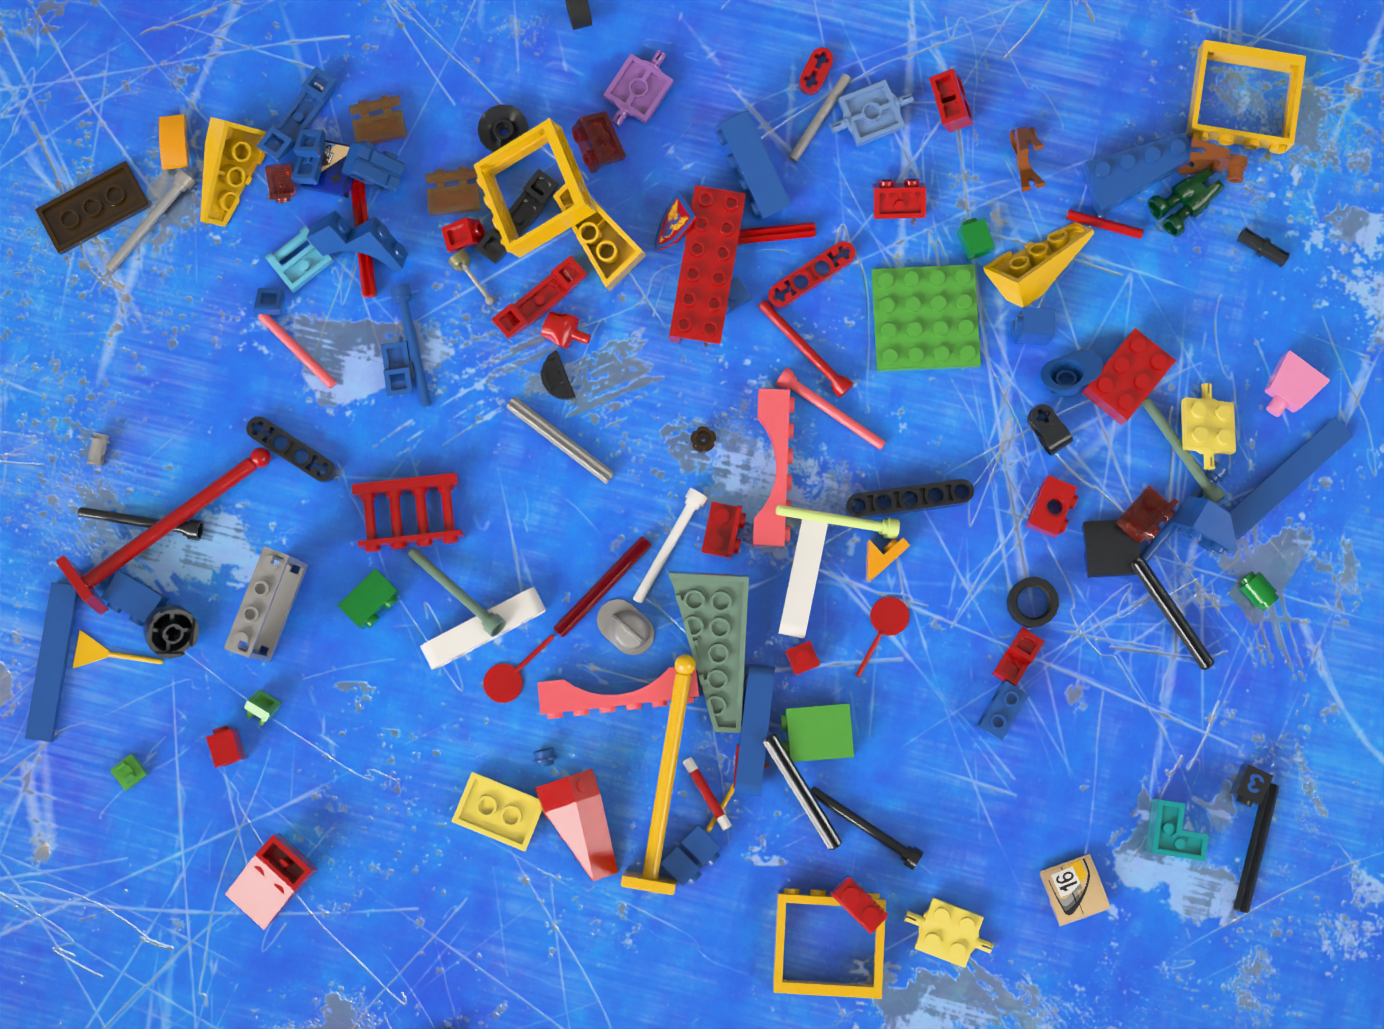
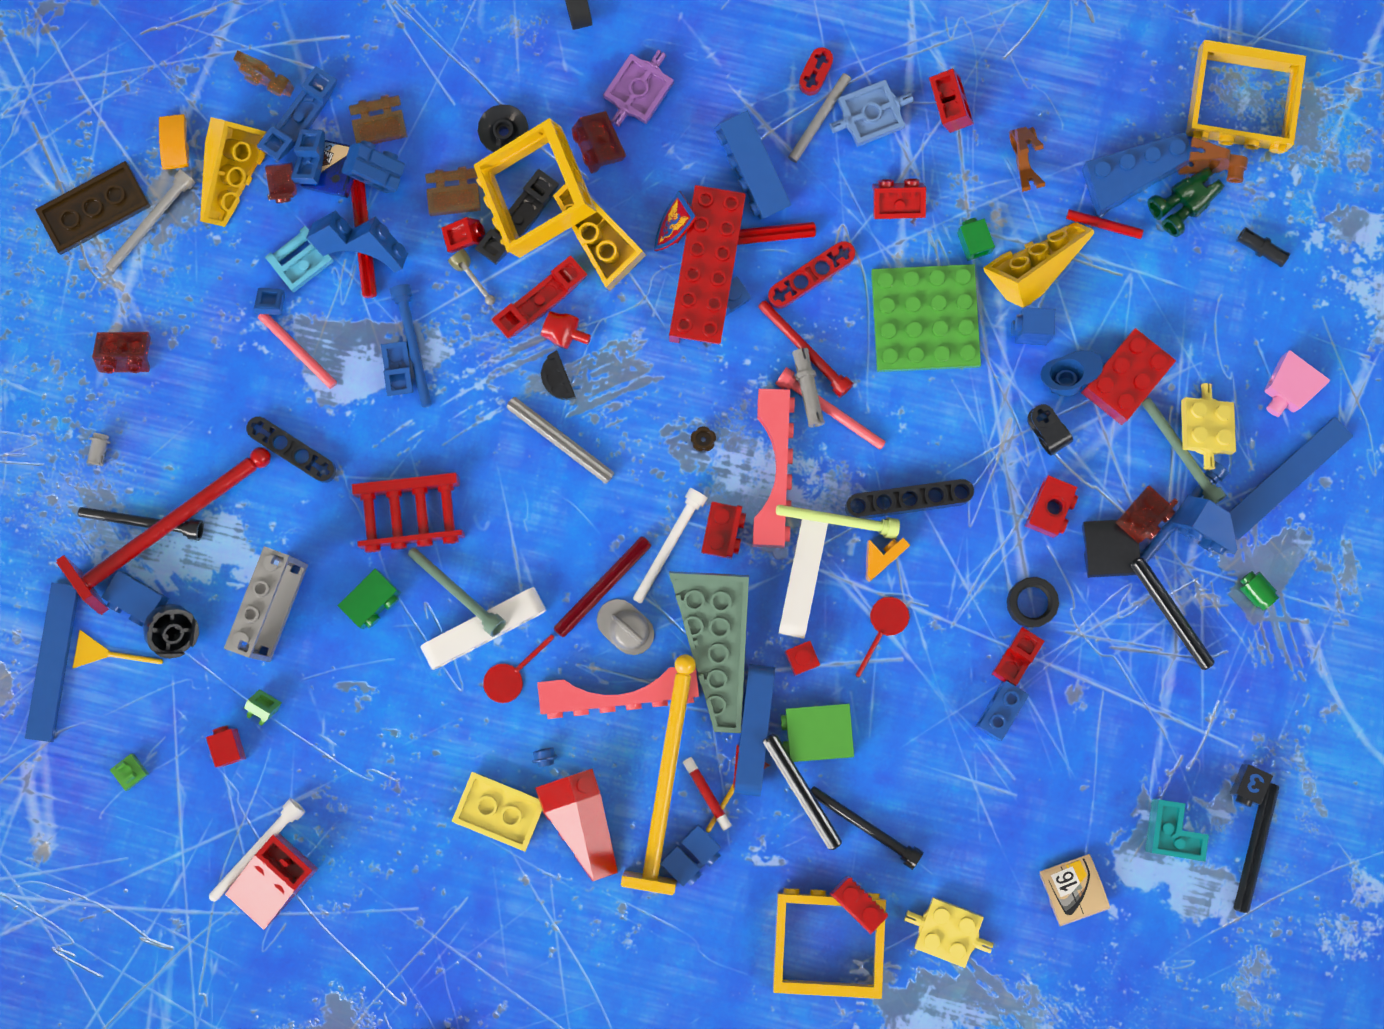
(121, 352): none -> clear red bracket
(258, 72): none -> clear orange plate
(290, 812): none -> white piece
(806, 376): none -> light grey pin

